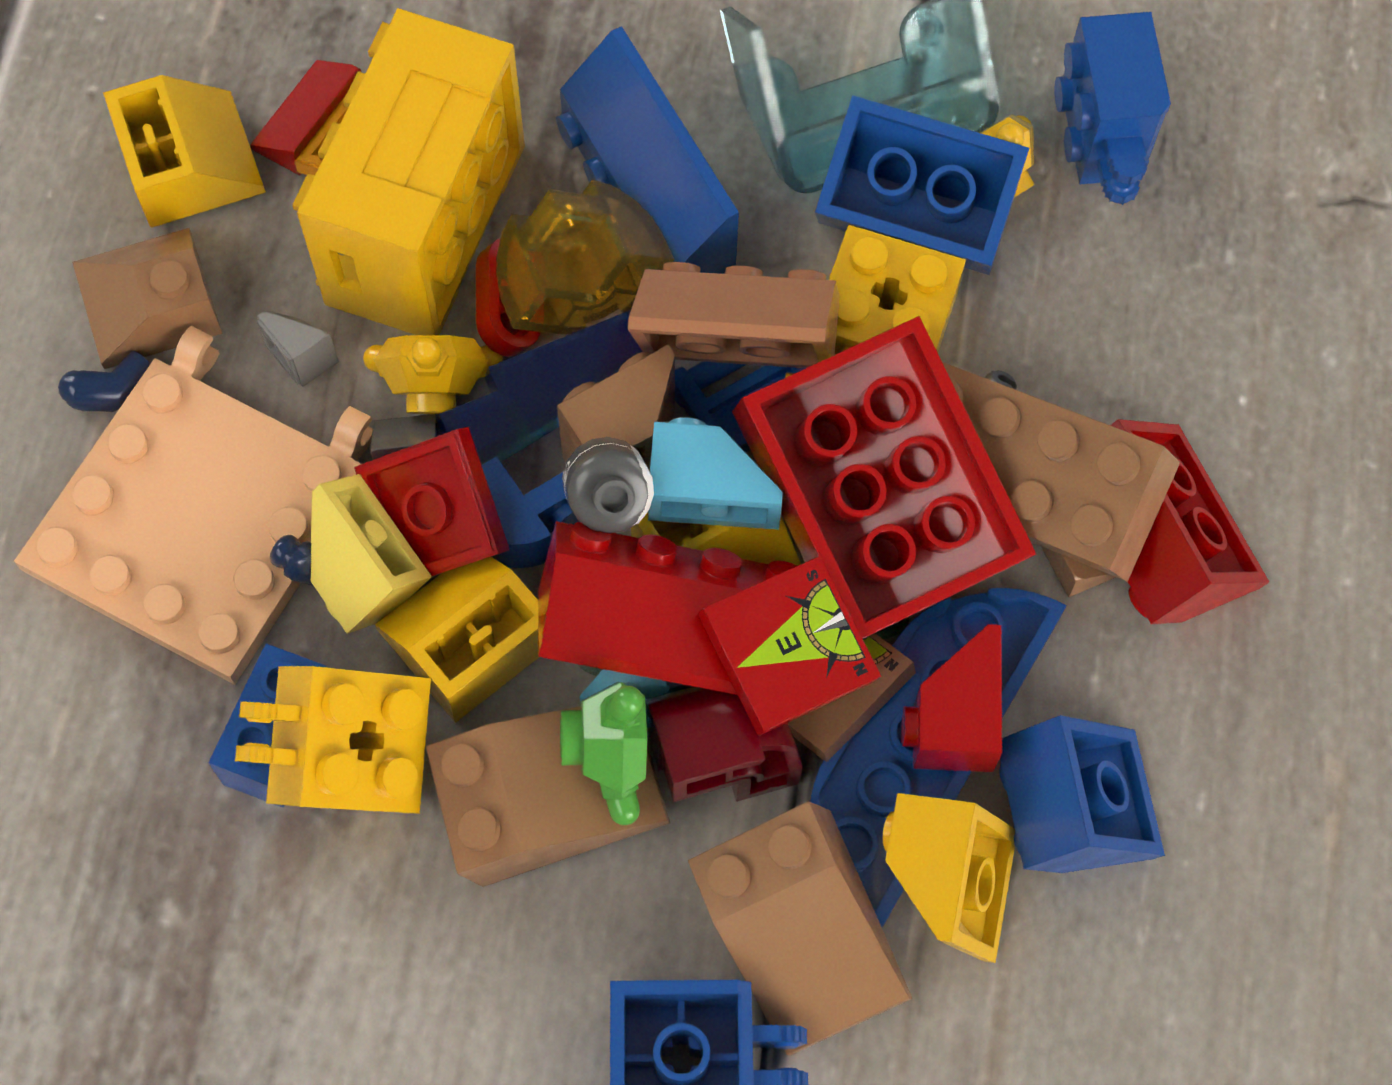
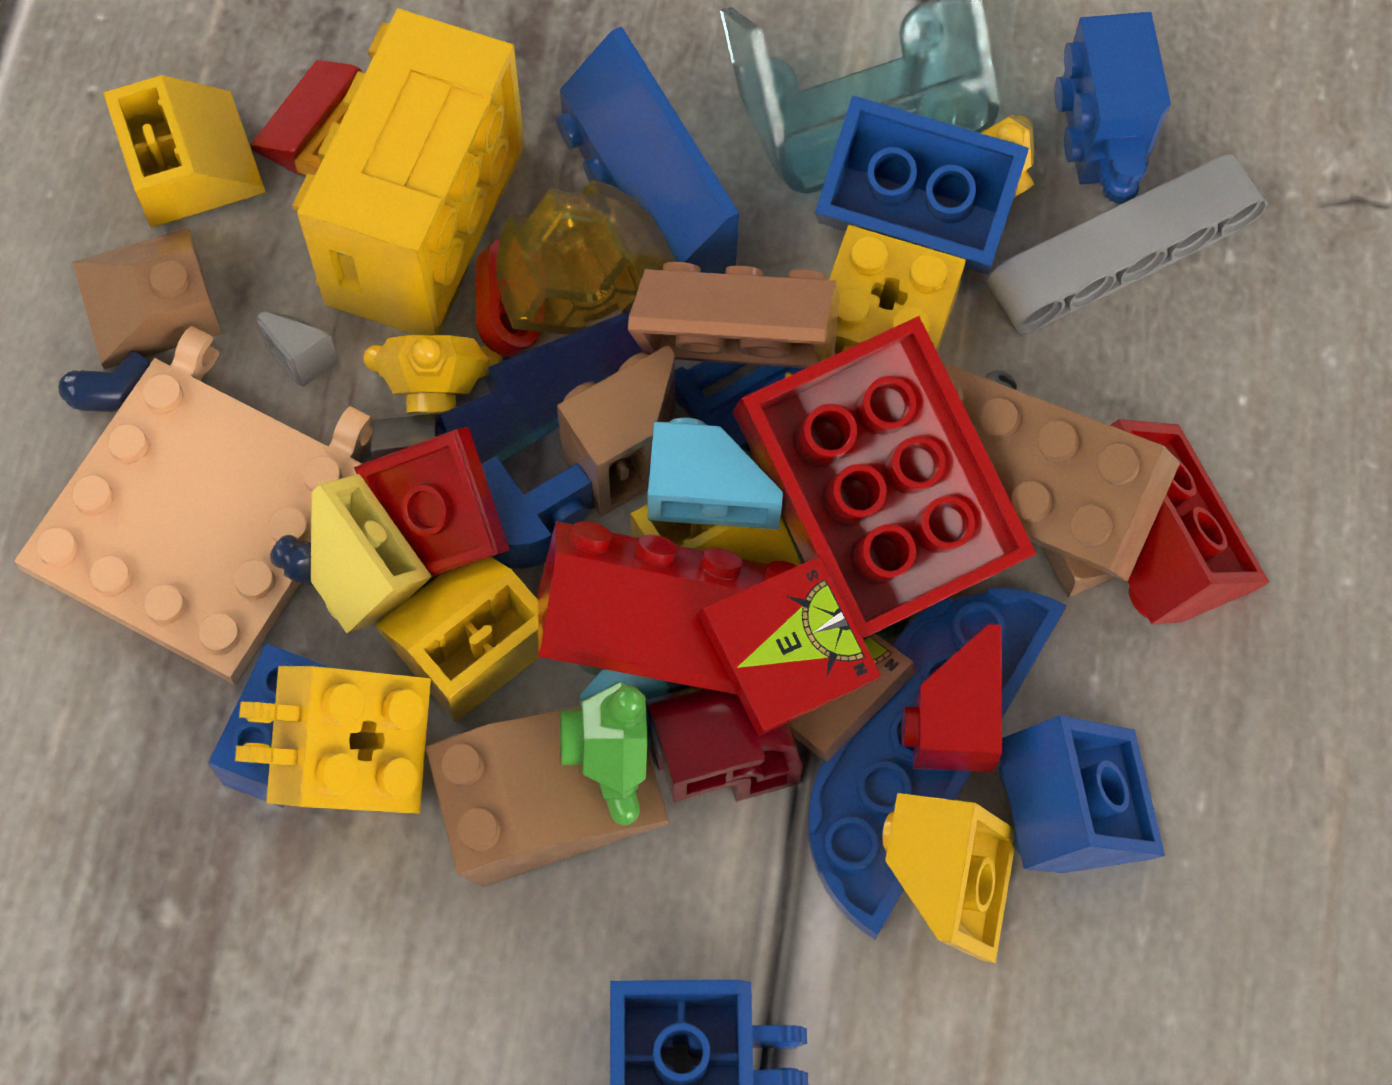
(608, 485): dark grey head -> none
(800, 924): medium nougat slope -> none
(1126, 243): none -> light grey beam

